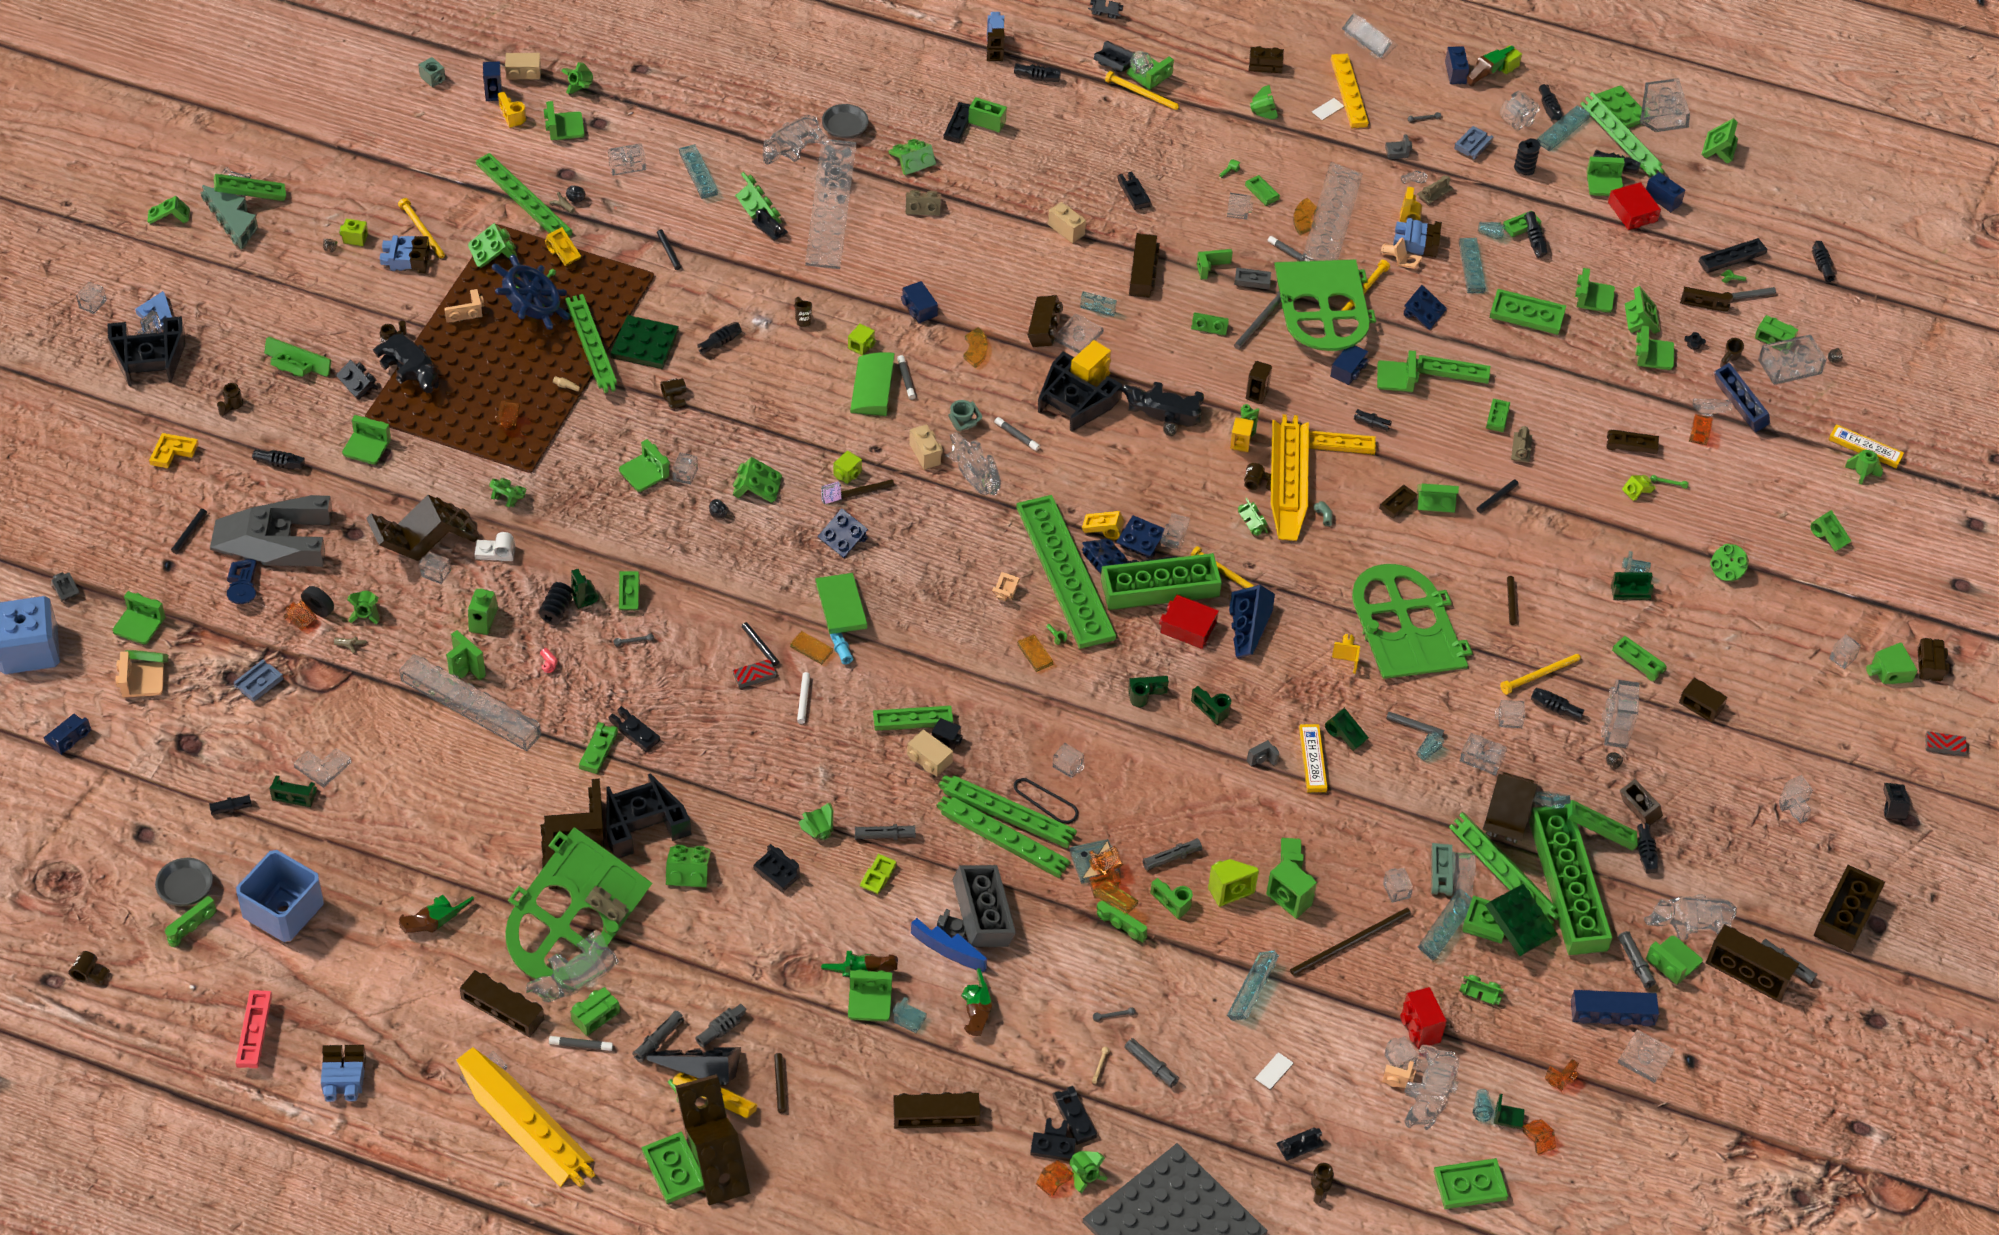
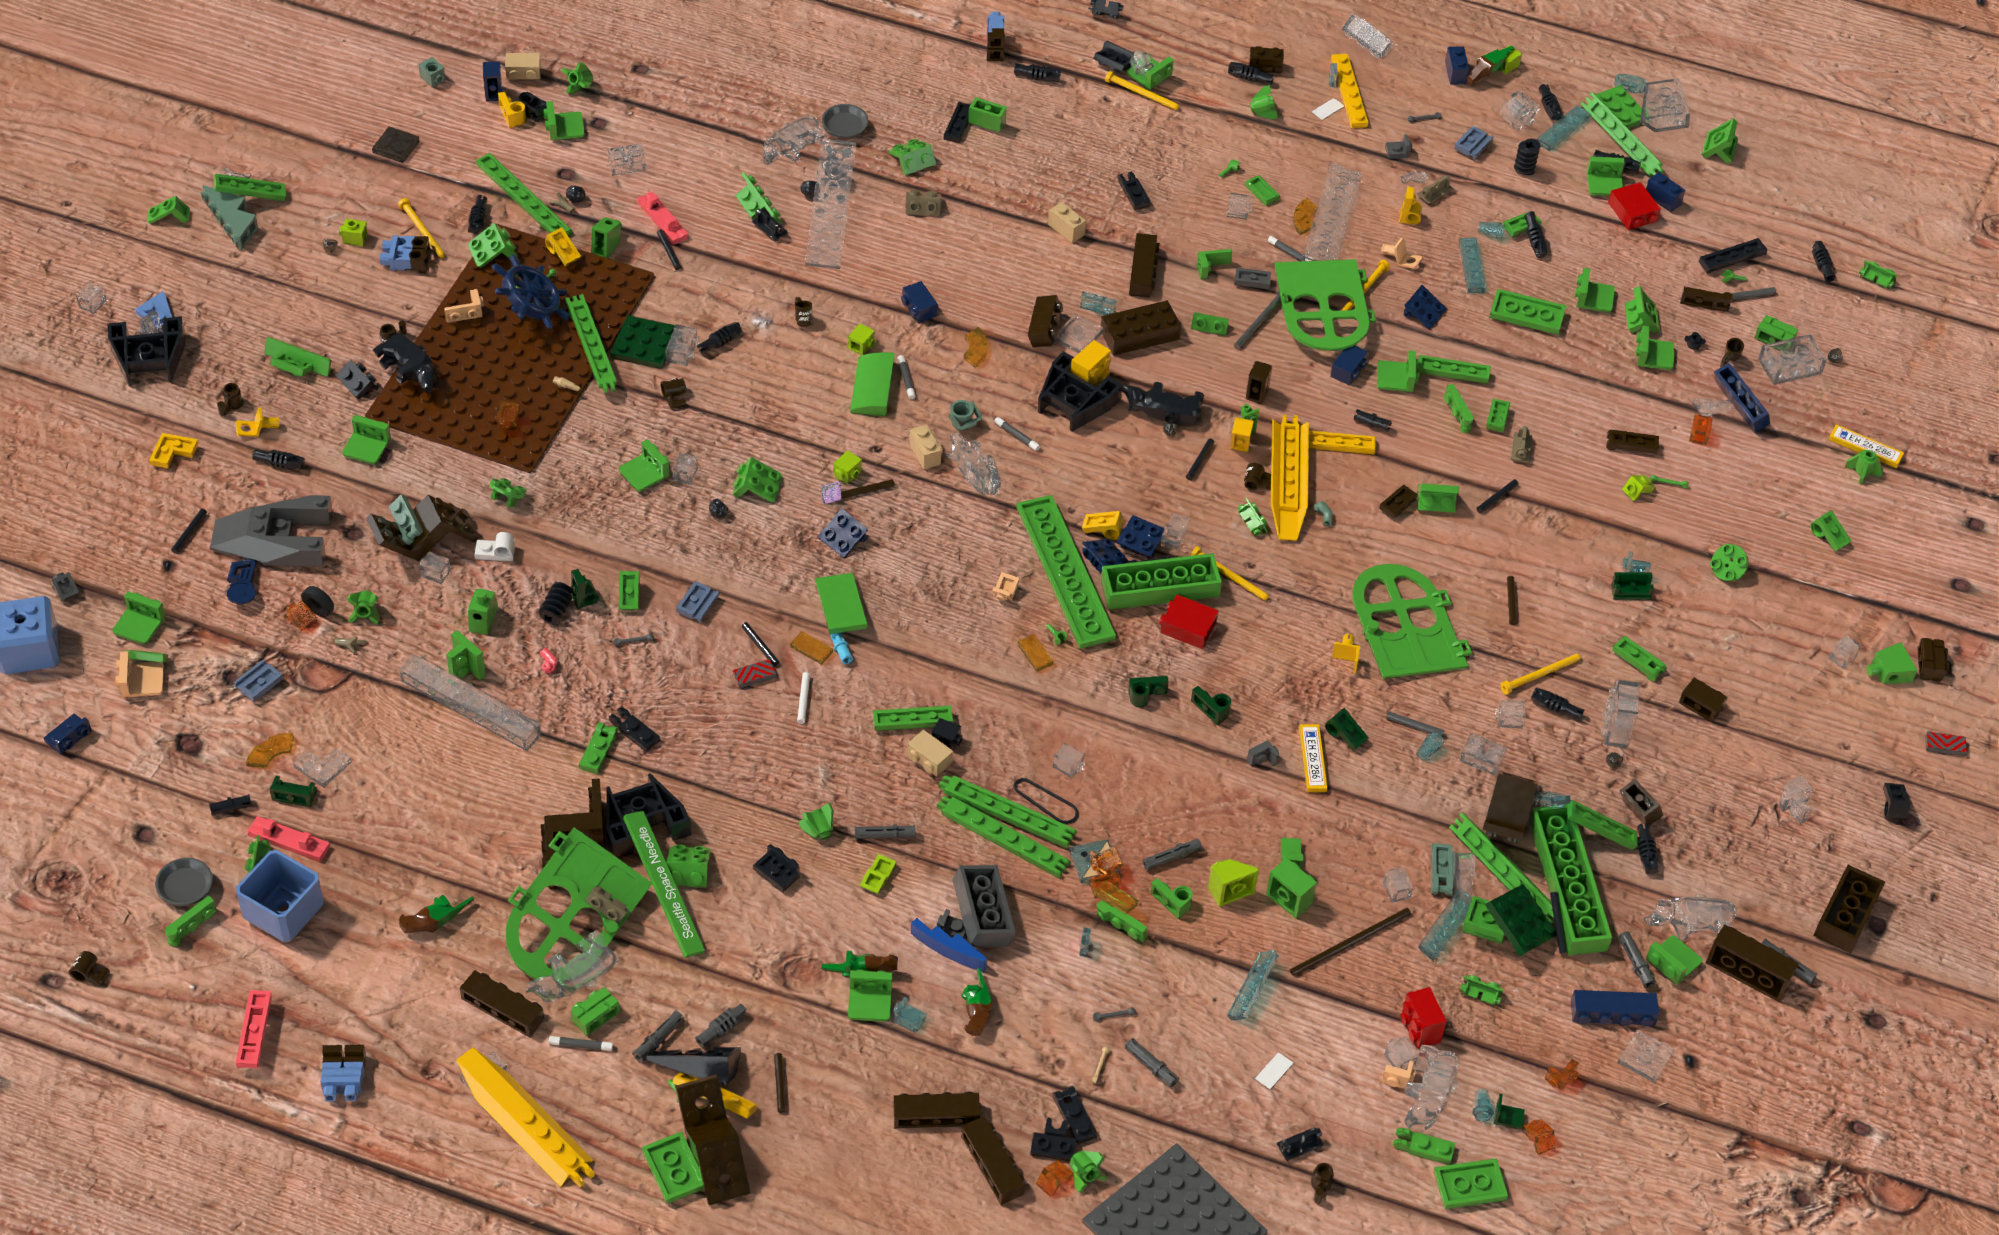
(256, 425): none -> yellow bracket
(258, 850): none -> bright green hinge
(266, 751): none -> clear yellow tile
(289, 839): none -> coral hinge
(395, 144): none -> clear smoke plate
(405, 519): none -> sand green plate
(477, 215): none -> black hinge
(533, 106): none -> black piece
(605, 237): none -> bright green torso
(662, 218): none -> coral hinge
(664, 884): none -> bright green tile
(681, 345): none -> clear brick
(697, 601): none -> sand blue plate
(698, 171): clear light blue plate -> none
(808, 188): none -> black piece
(993, 1160): none -> dark brown brick
(1085, 940): none -> clear light blue tile
(1140, 327): none -> dark brown brick
(1199, 460): none -> black bar
(1250, 73): none -> black hinge
(1250, 615): dark blue wedge -> none
(1333, 74): none -> clear light blue tile
(1419, 237): medium blue hips -> none
(1424, 1146): none -> bright green hinge
(1458, 408): none -> bright green plate
(1558, 922): none -> black bar
(1630, 83): none -> clear light blue beam
(1886, 277): none -> bright green hinge

